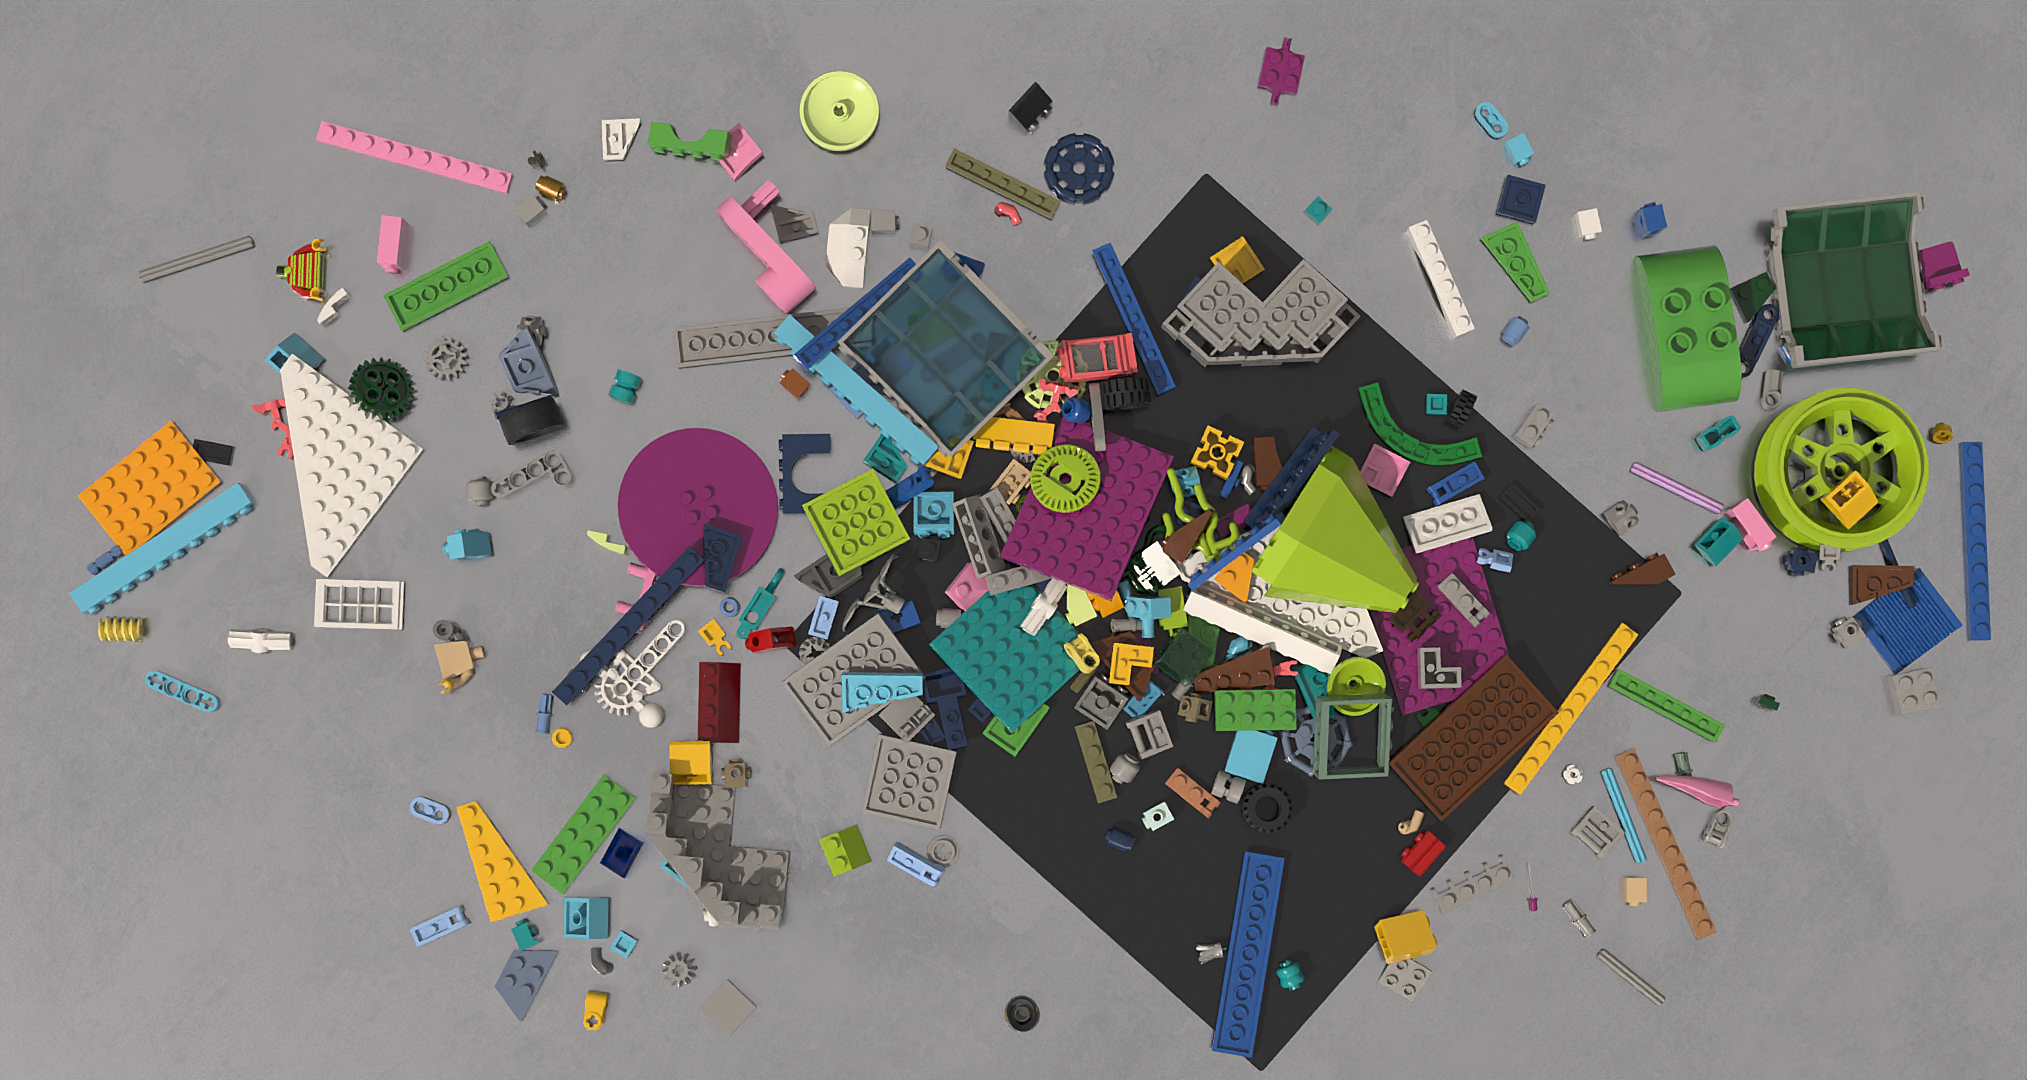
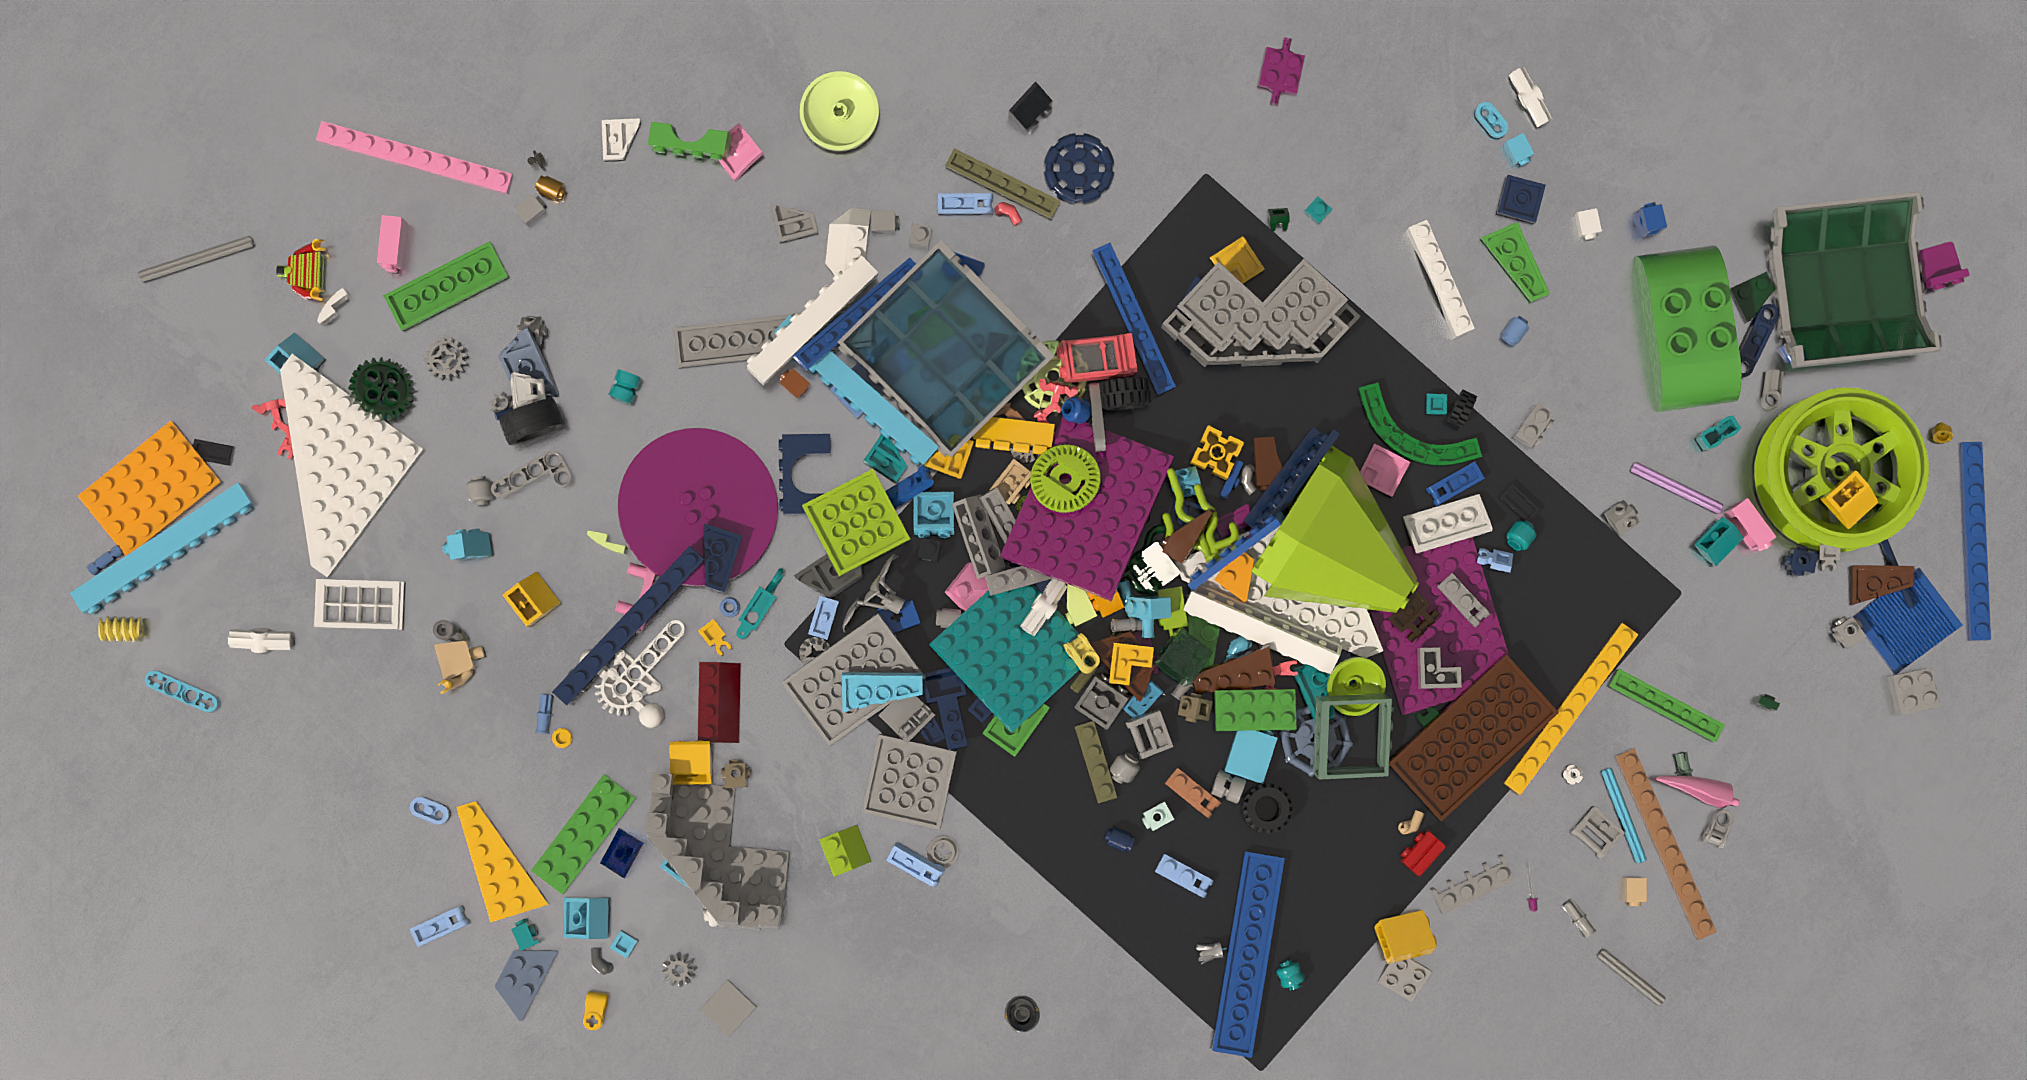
(522, 389): none -> white piece
(531, 599): none -> yellow slope
(763, 639): red torso -> none
(783, 278): bright pink beam -> none
(812, 319): none -> white brick
(964, 203): none -> light blue plate
(1183, 875): none -> light blue plate
(1279, 215): none -> dark green tile
(1530, 96): none -> white piece
(1650, 573): reddish brown slope -> none

